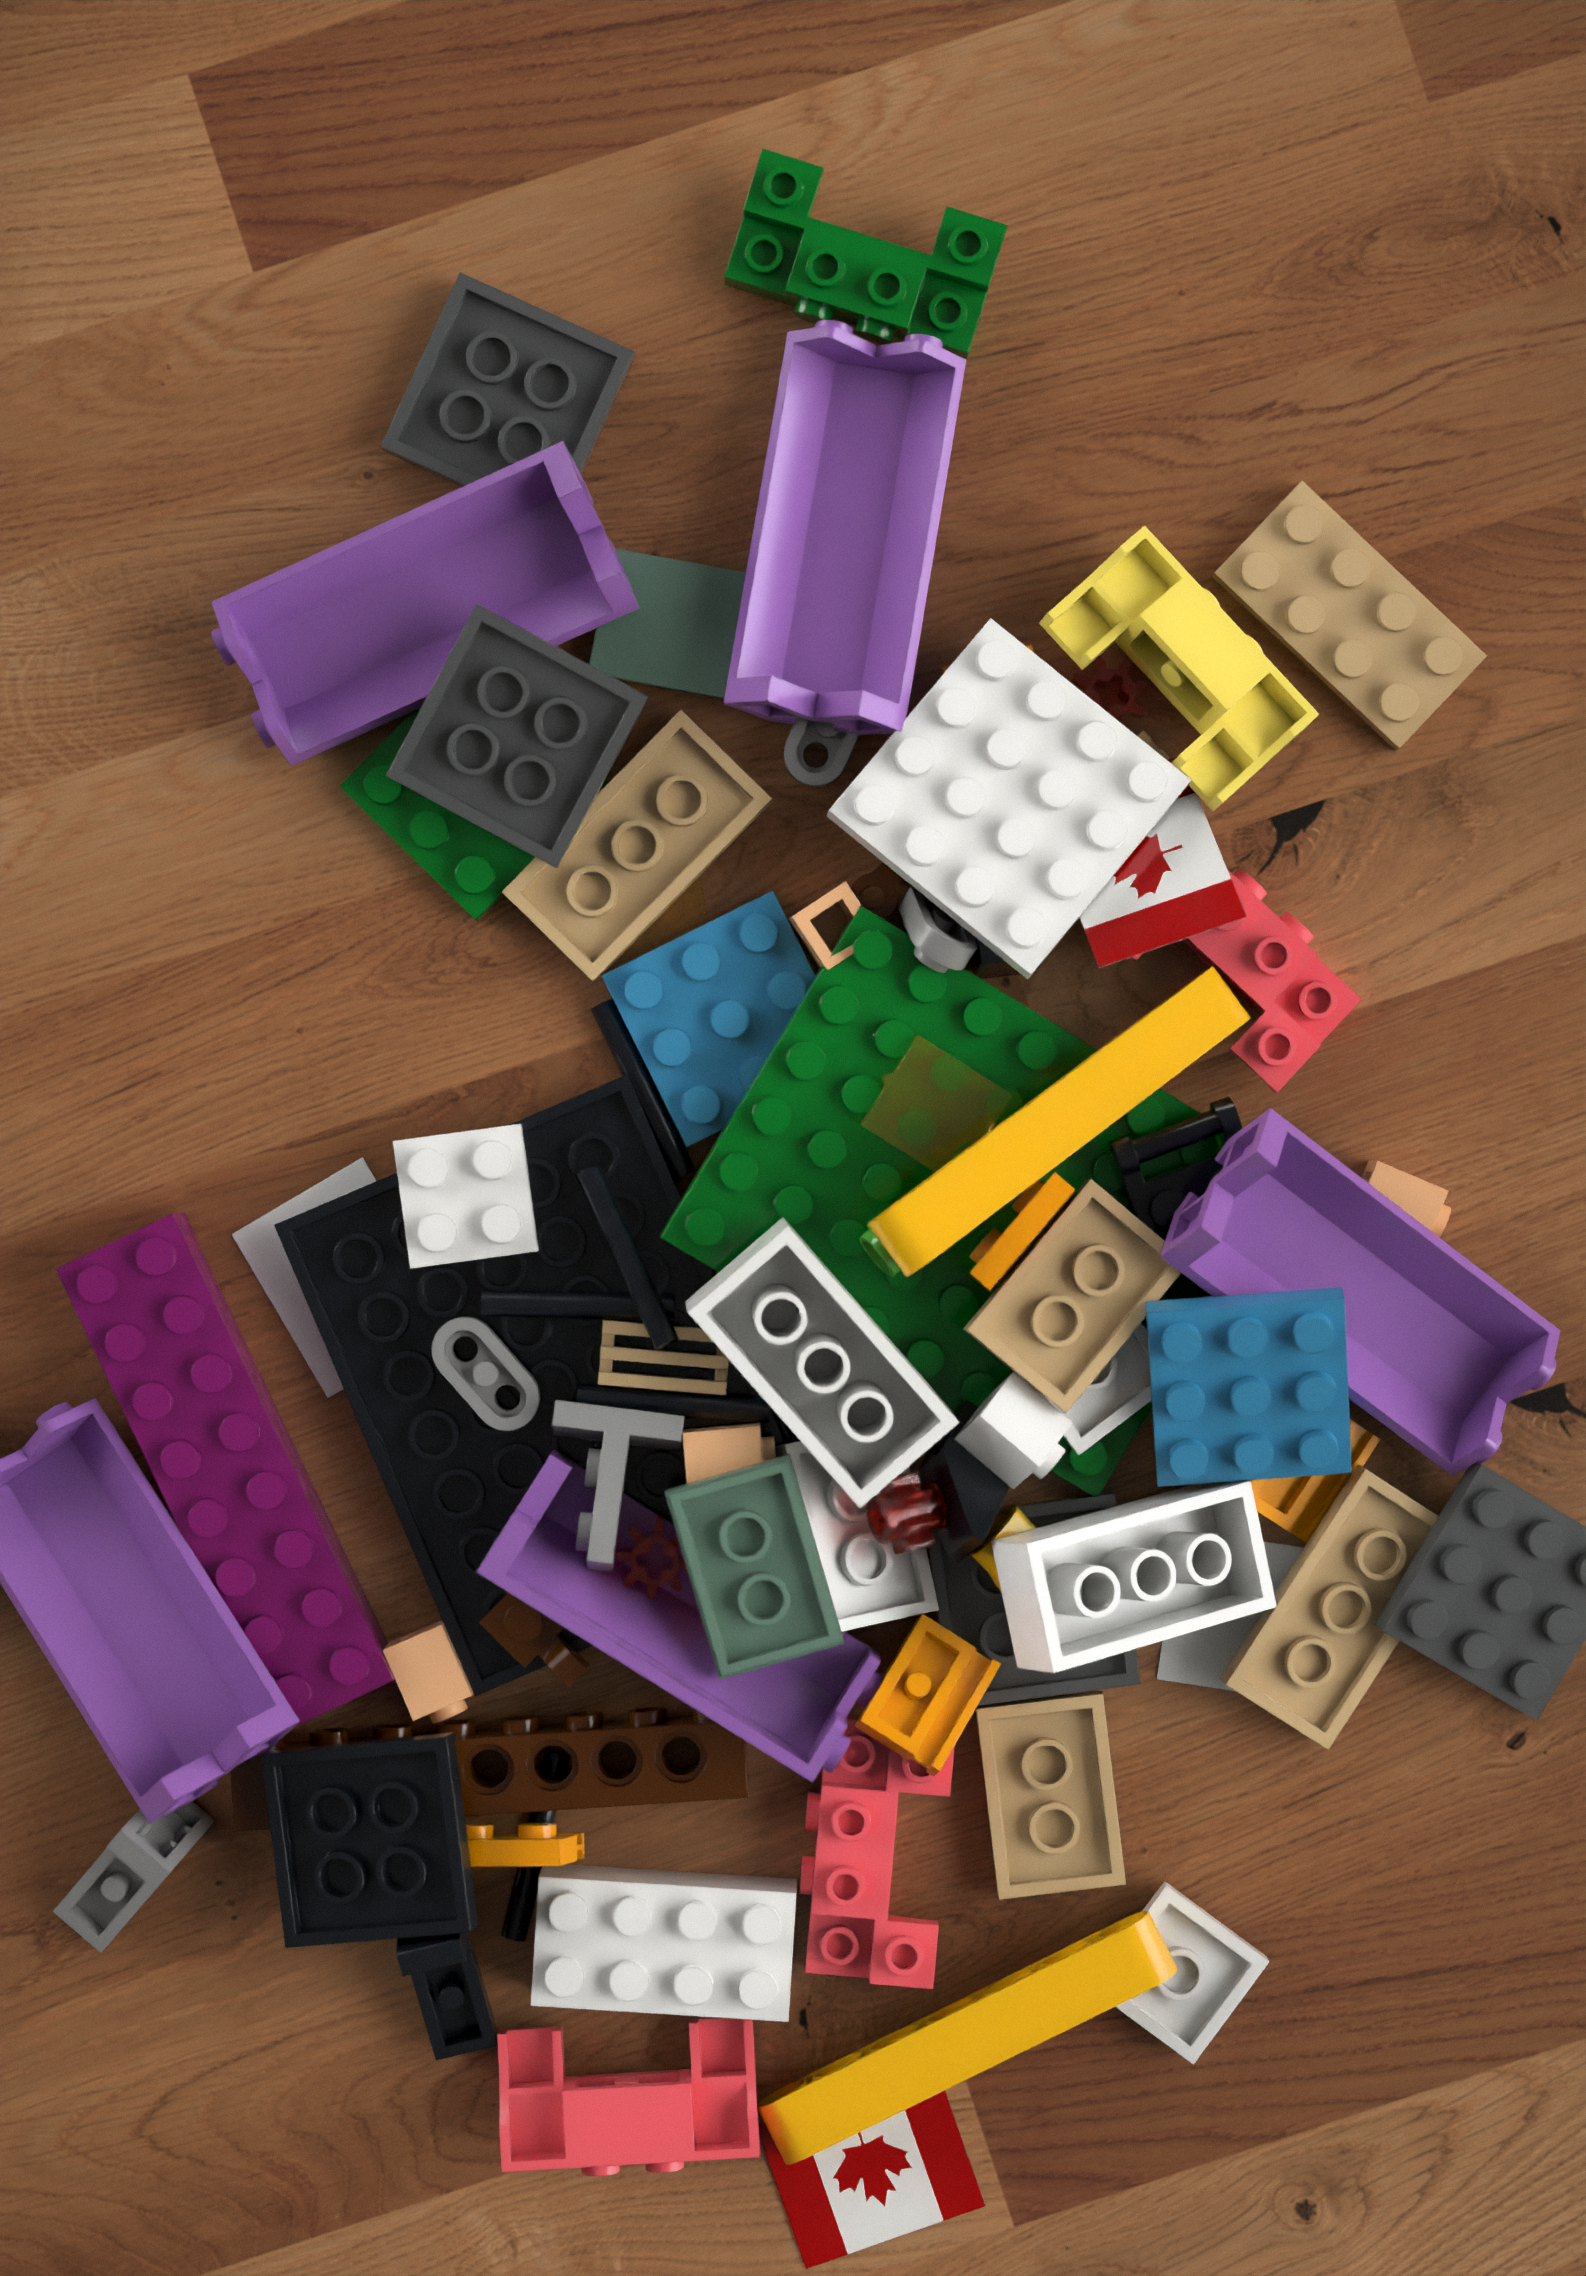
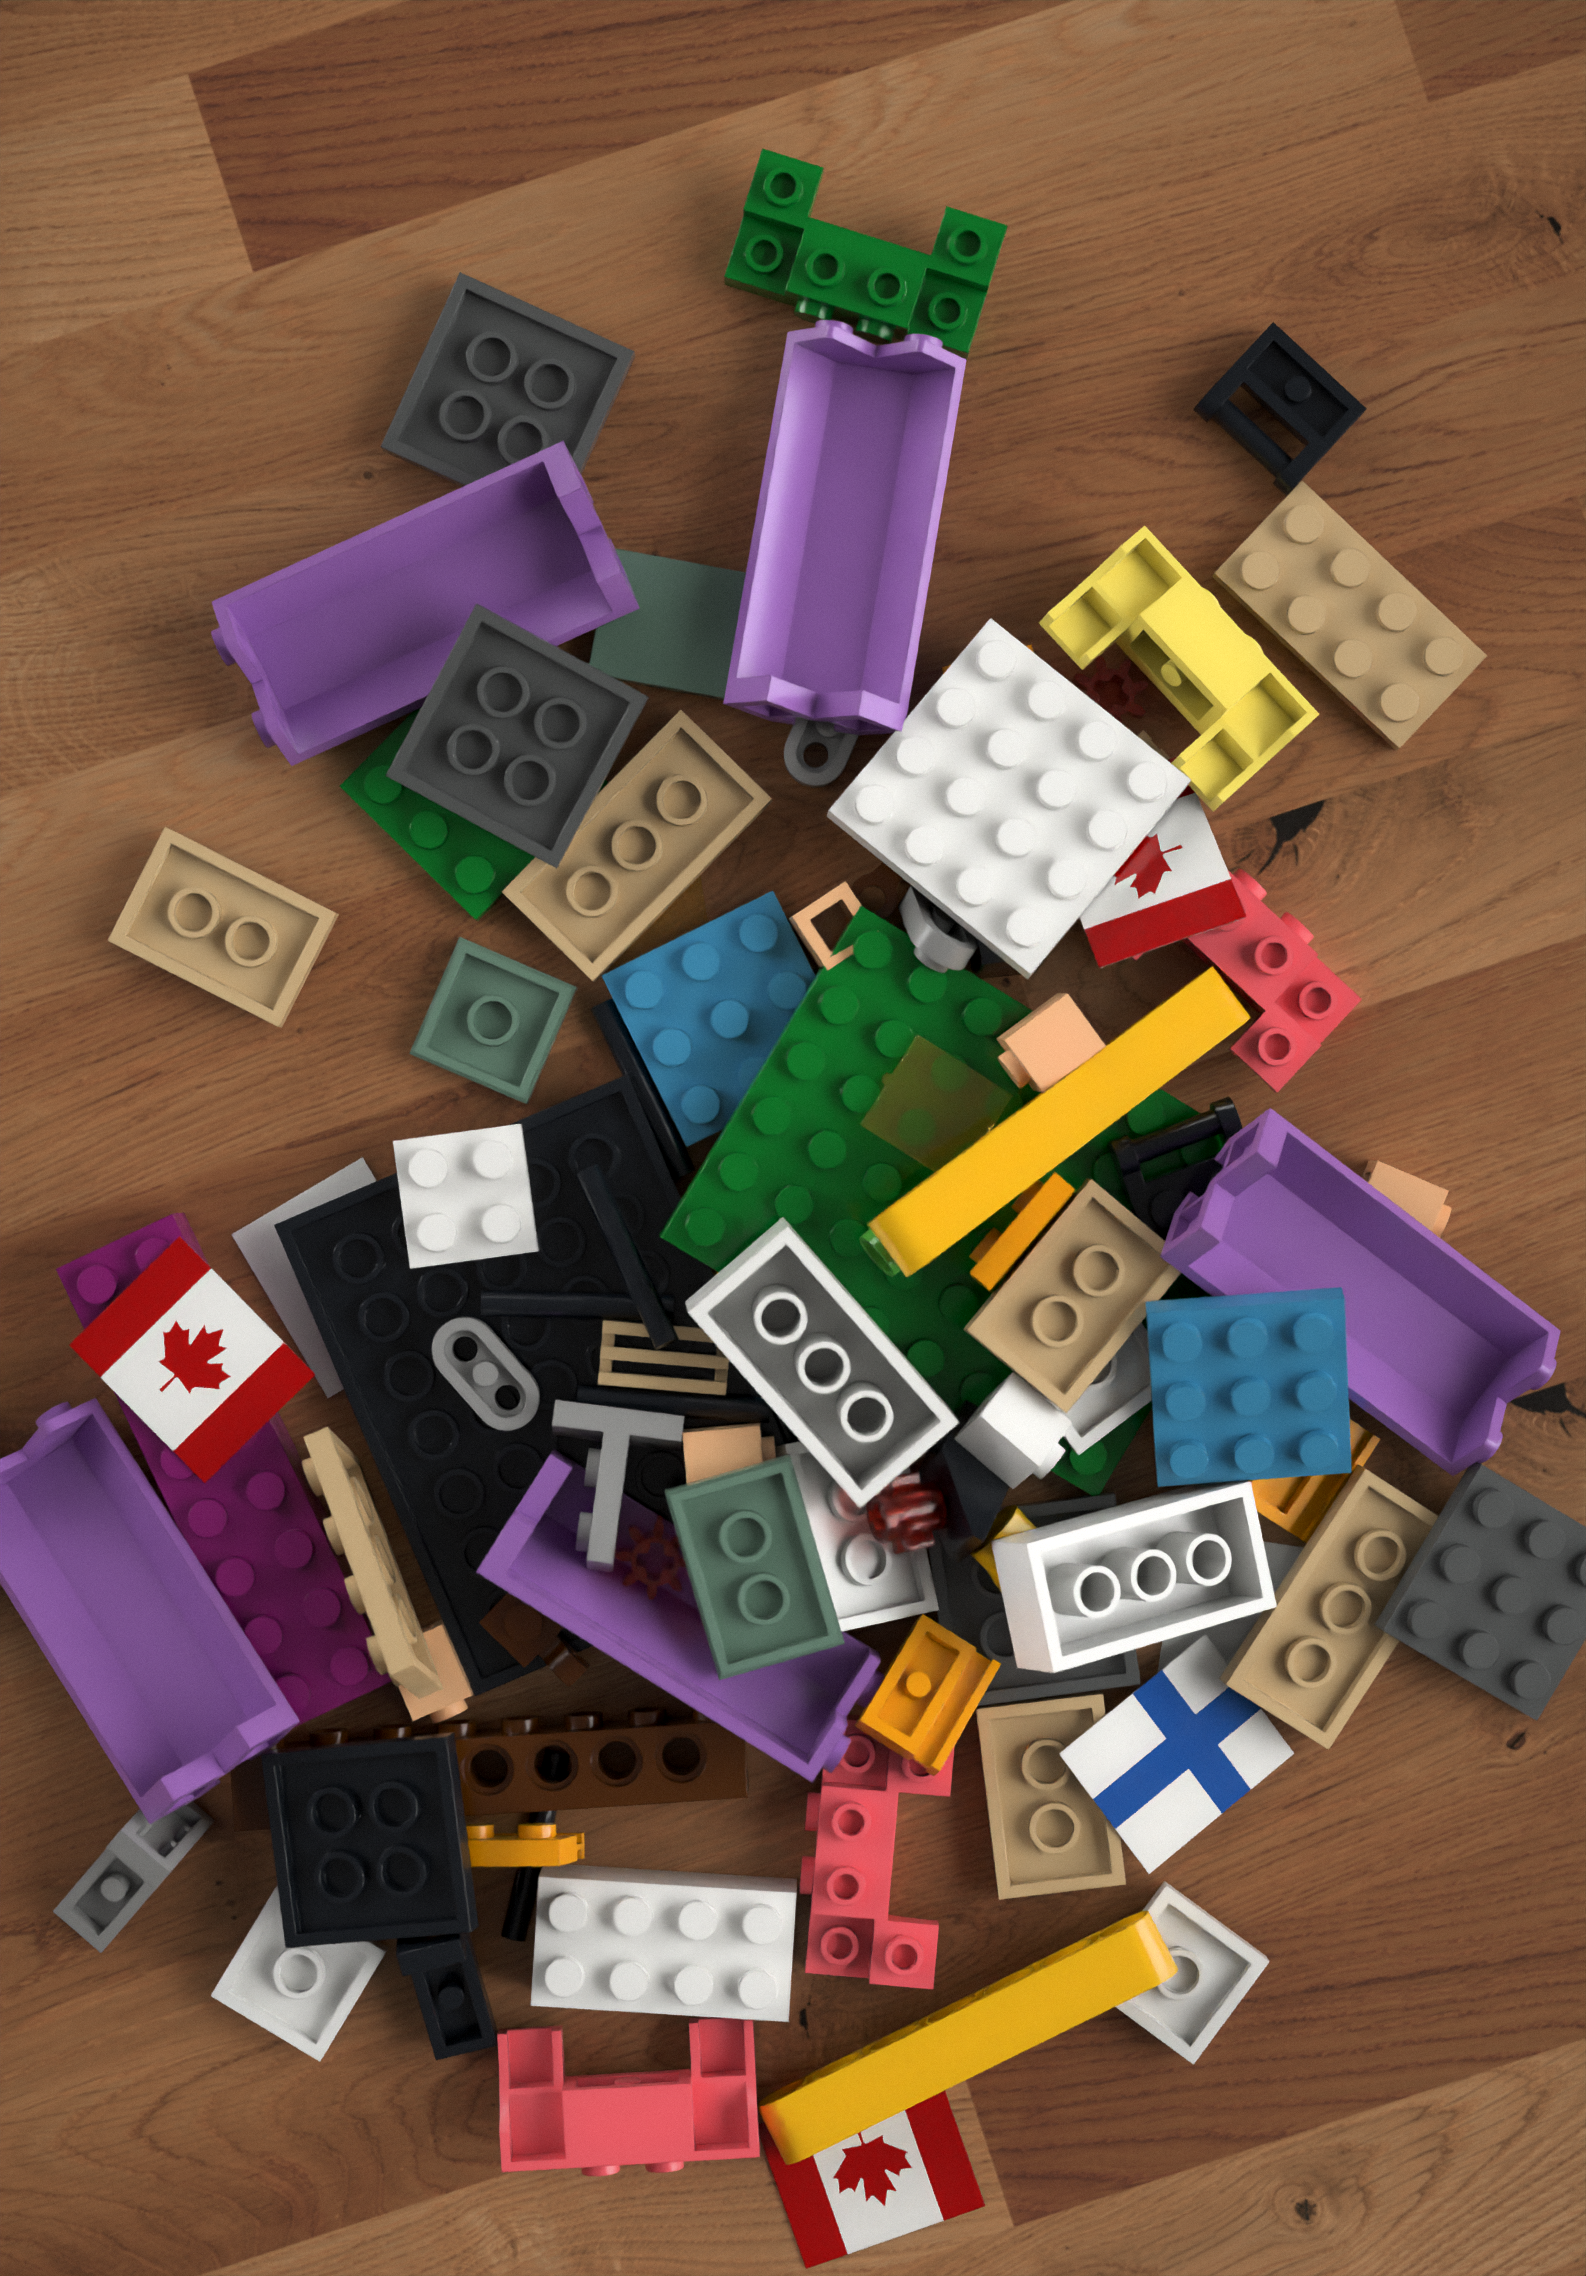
(192, 1359): none -> sticker
(223, 927): none -> tan plate
(296, 1990): none -> white plate
(376, 1578): none -> tan plate
(493, 1020): none -> sand green tile
(1048, 1044): none -> light nougat brick
(1175, 1754): none -> white sticker
(1294, 393): none -> black plate

